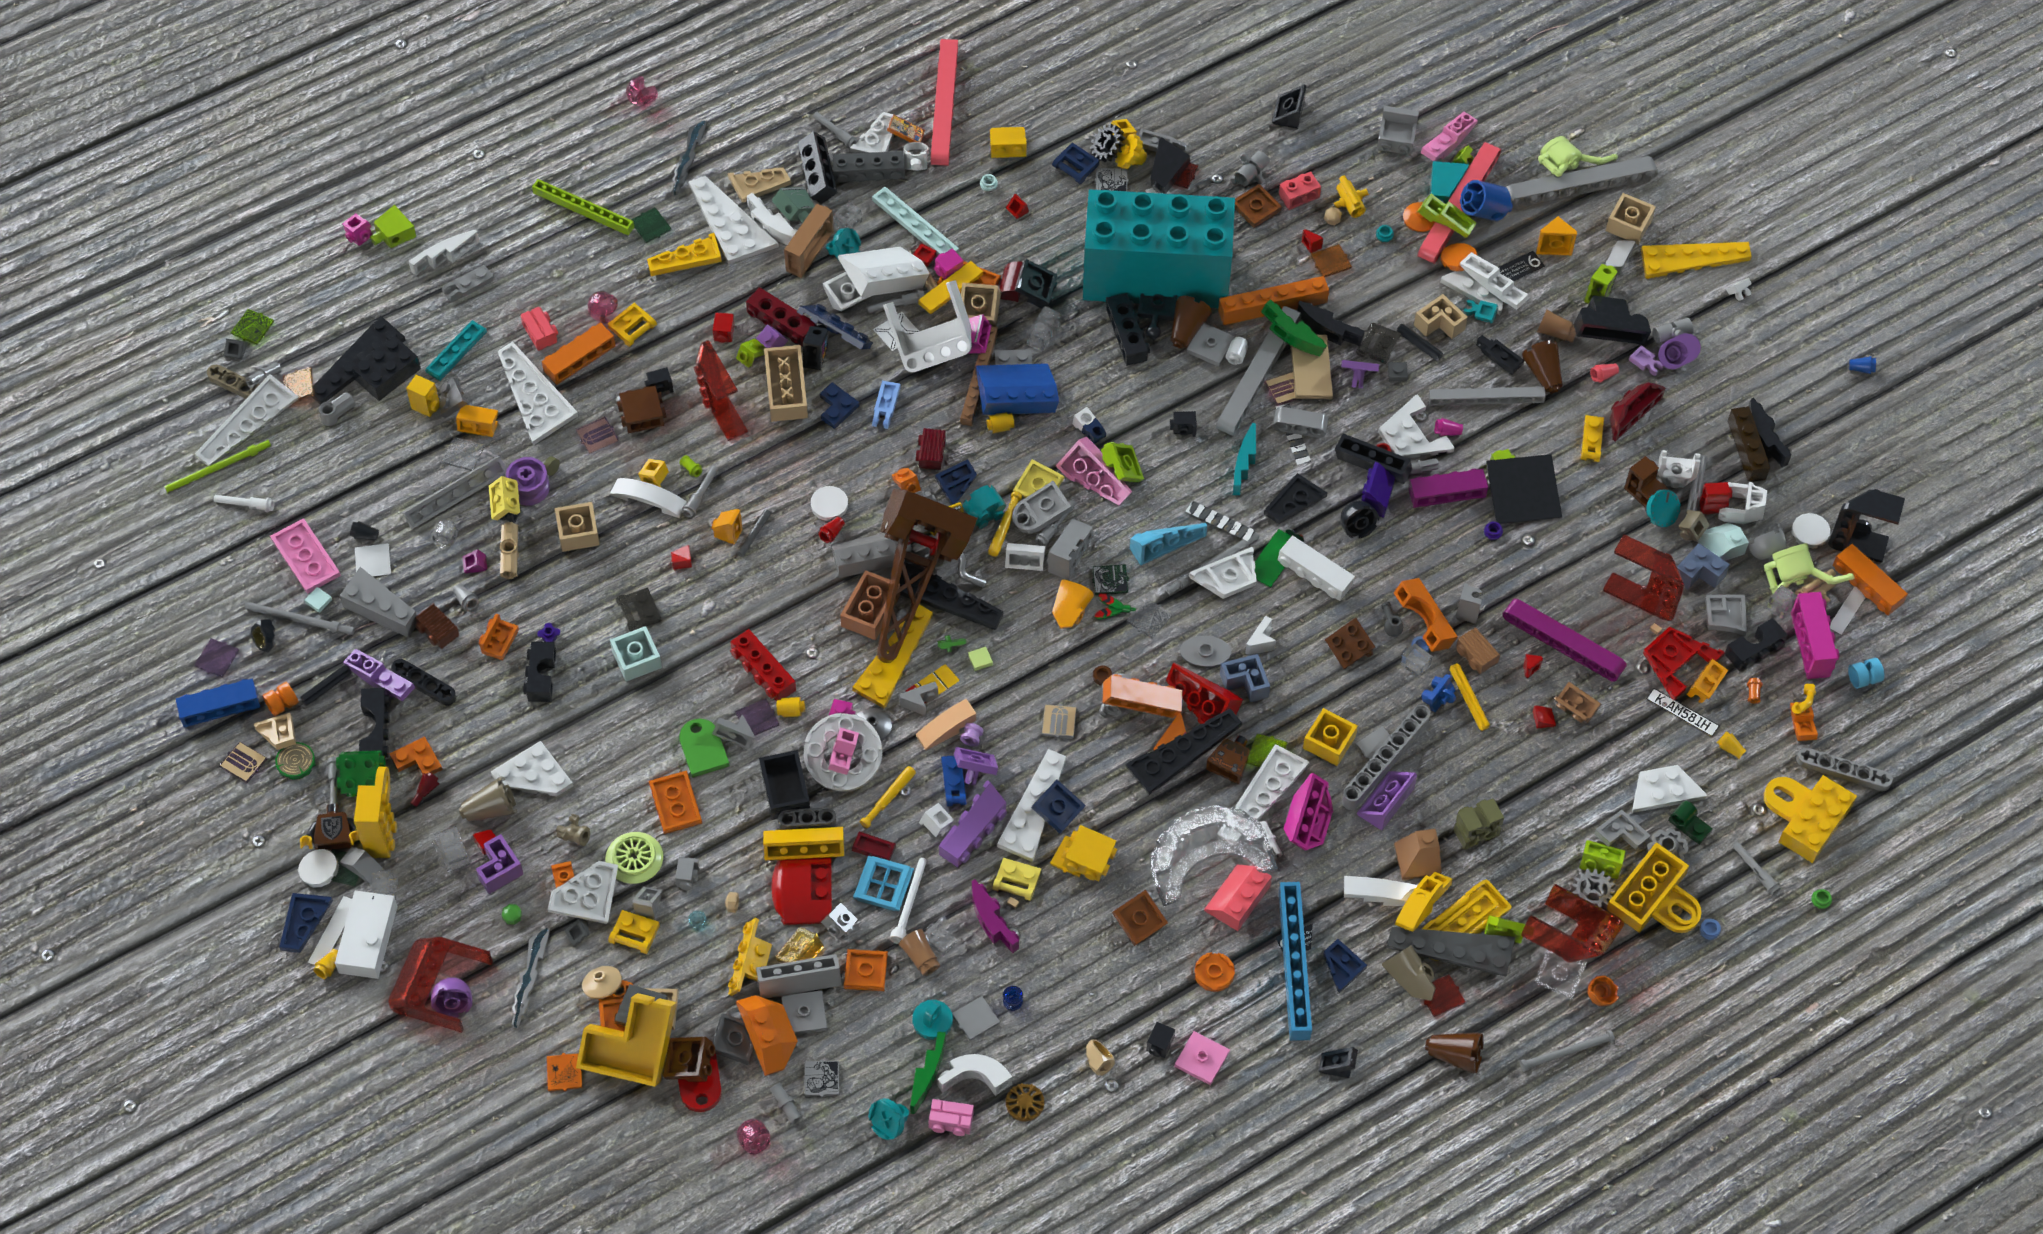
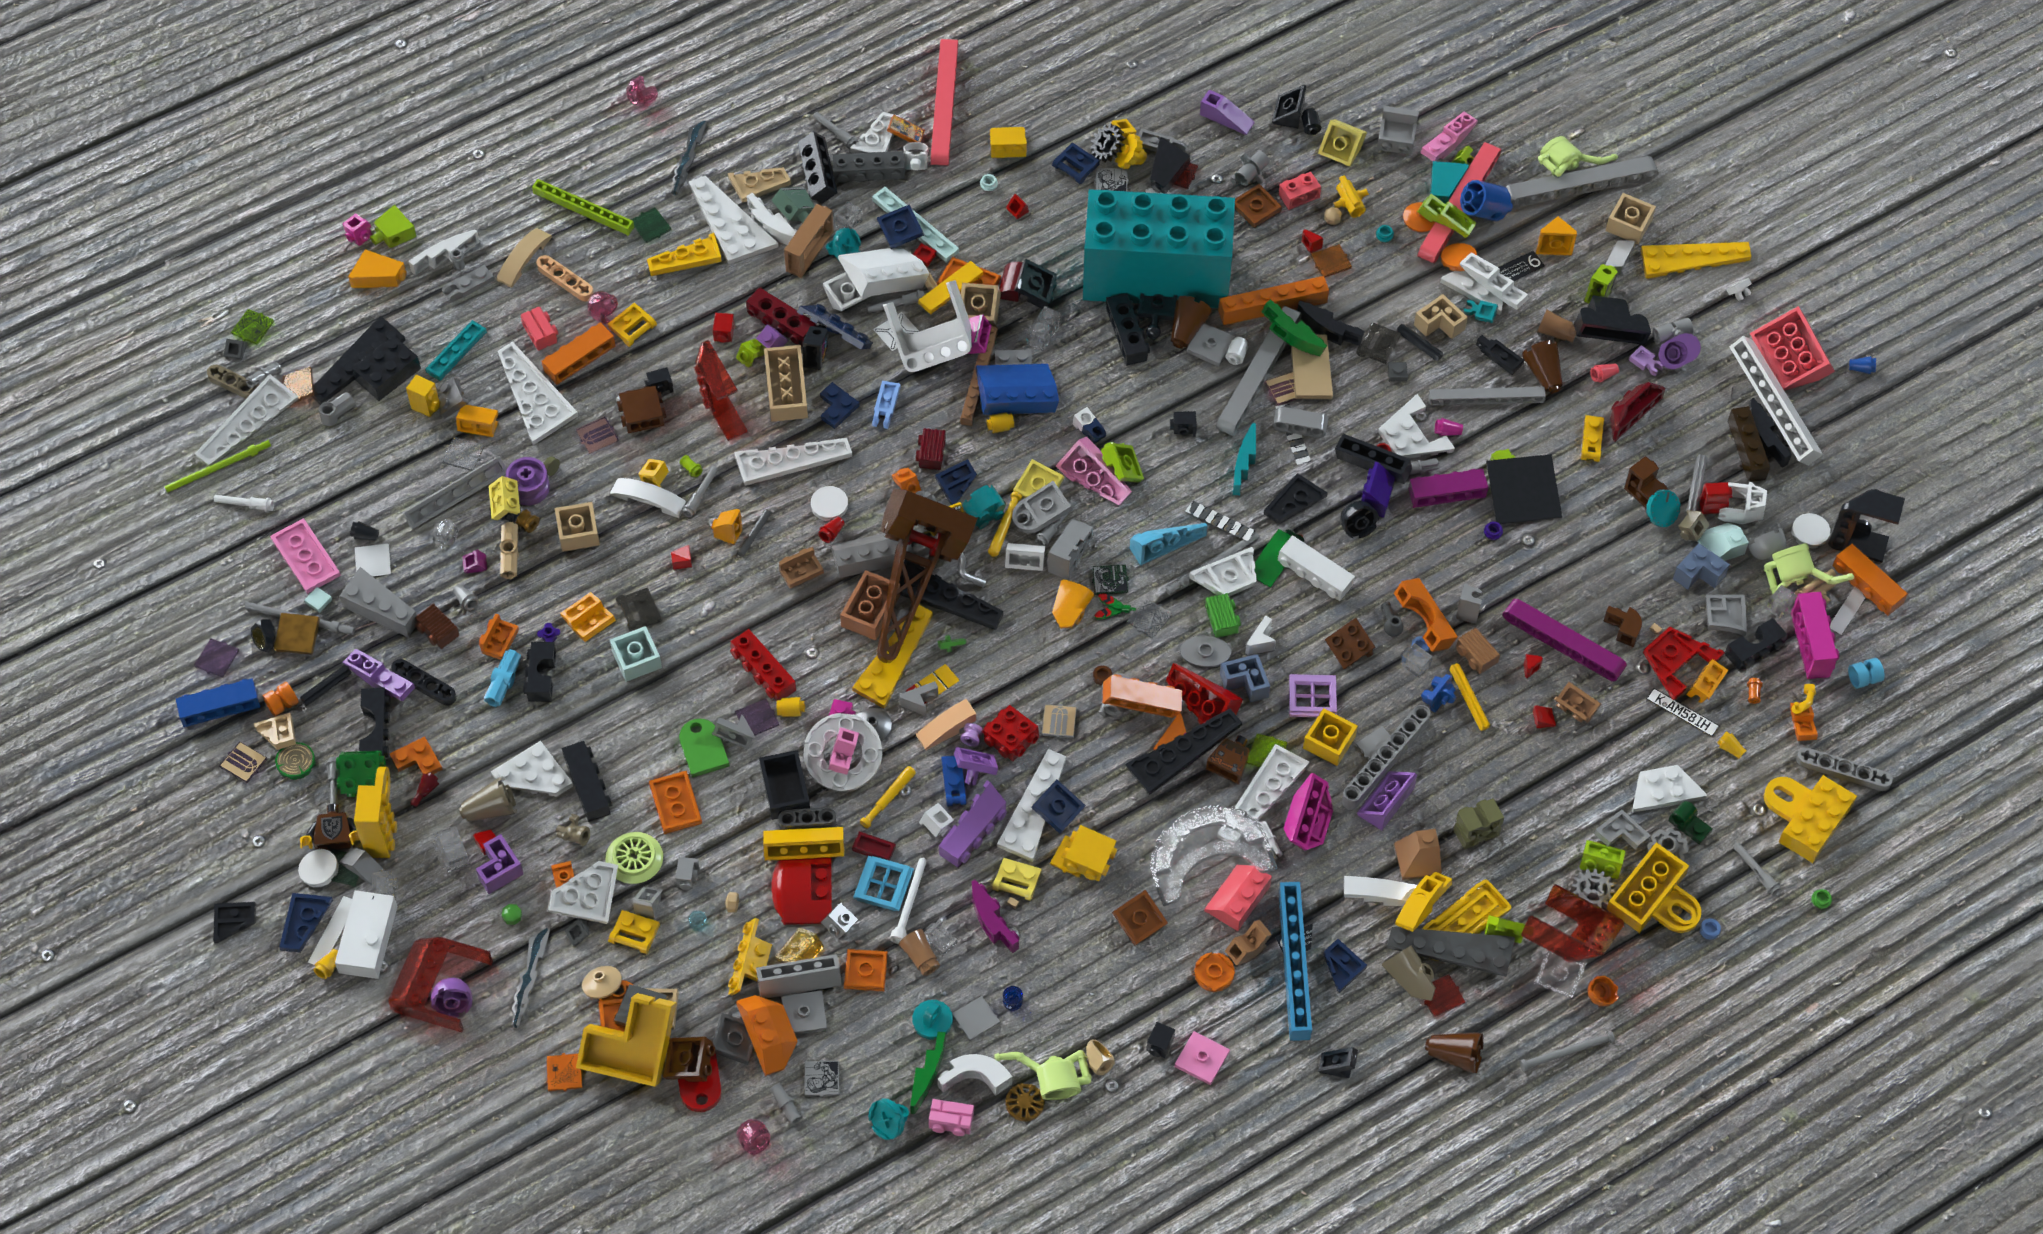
(232, 918): none -> black wing
(296, 633): none -> pearl gold tile
(376, 271): none -> light orange slope
(457, 257): none -> light grey pin
(502, 678): none -> medium azure piece
(521, 255): none -> tan slope
(527, 521): none -> pearl gold wheel
(564, 278): none -> light nougat beam
(586, 782): none -> black brick
(588, 617): none -> light orange slope
(773, 463): none -> white wing
(800, 567): none -> medium nougat bracket
(900, 226): none -> dark blue plate
(948, 263): dark pink brick -> none
(980, 659): yellowish green tile -> none
(1011, 733): none -> red brick
(1057, 1075): none -> yellowish green piece
(1222, 615): none -> bright green brick
(1223, 111): none -> medium lavender slope
(1249, 945): none -> medium nougat brick
(1311, 121): none -> black brick
(1322, 680): none -> lavender piece
(1342, 142): none -> light yellow slope
(1359, 370): medium lavender tile -> none
(1629, 624): none -> reddish brown brick
(1665, 584): clear red windscreen -> none
(1685, 470): white piece -> none
(1776, 400): none -> white brick
(1792, 350): none -> coral slope

